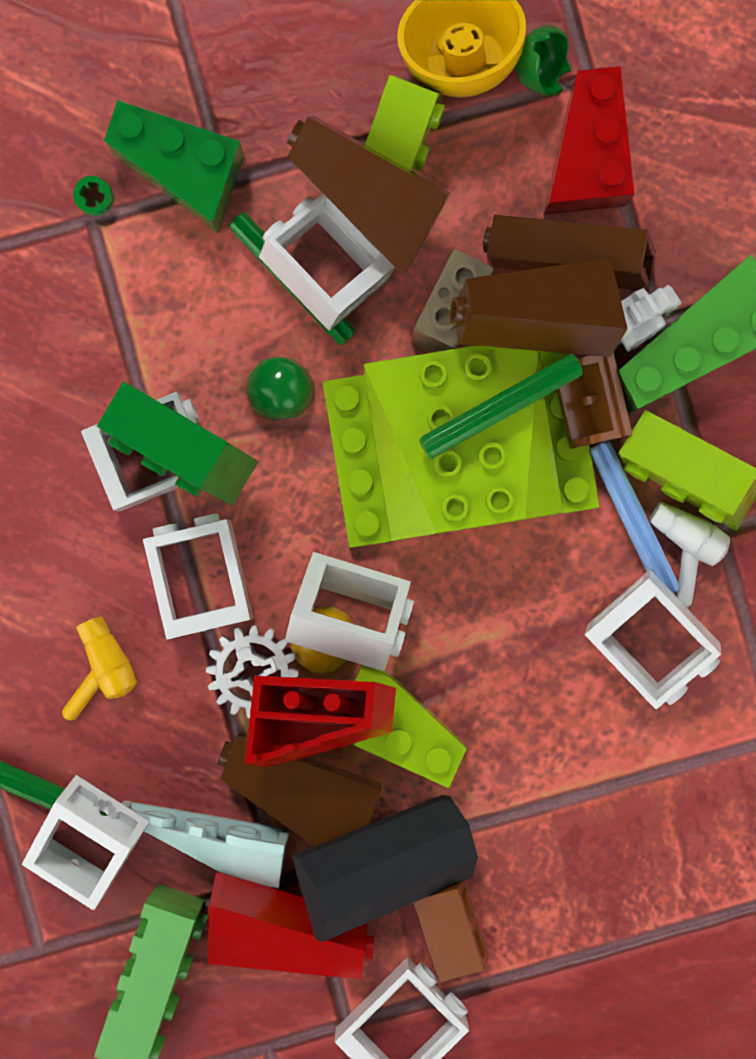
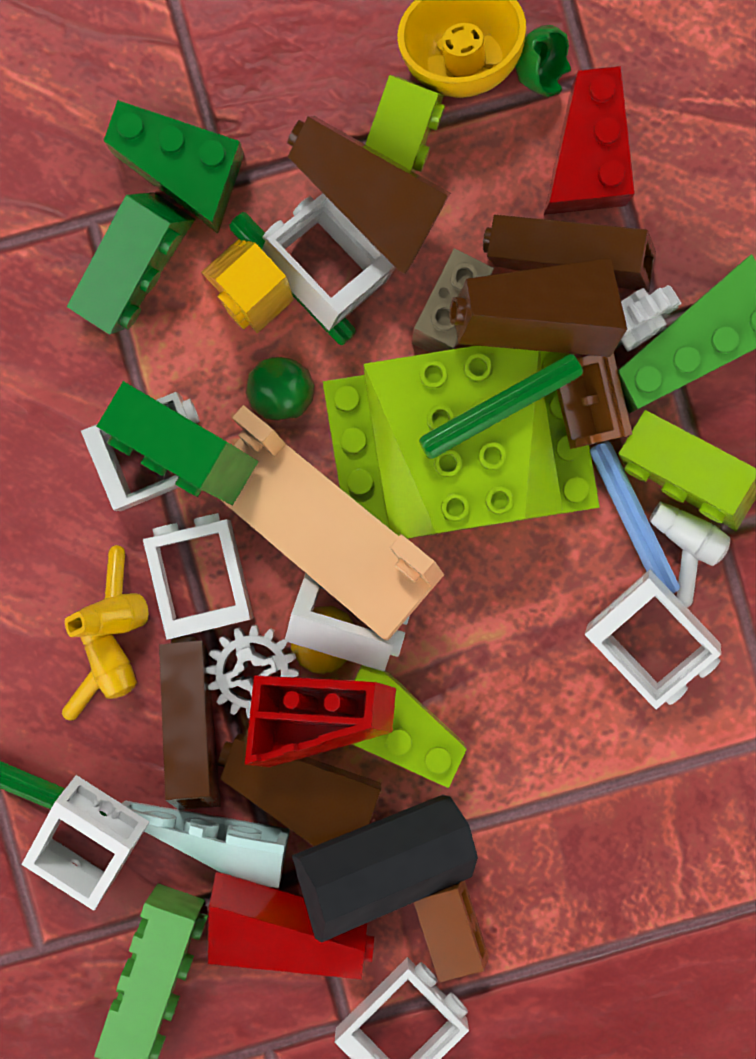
(83, 203): green bush -> none
(116, 612): none -> yellow piece
(129, 261): none -> green wedge
(188, 725): none -> reddish brown slope
(249, 285): none -> yellow wedge
(330, 533): none -> light nougat bracket

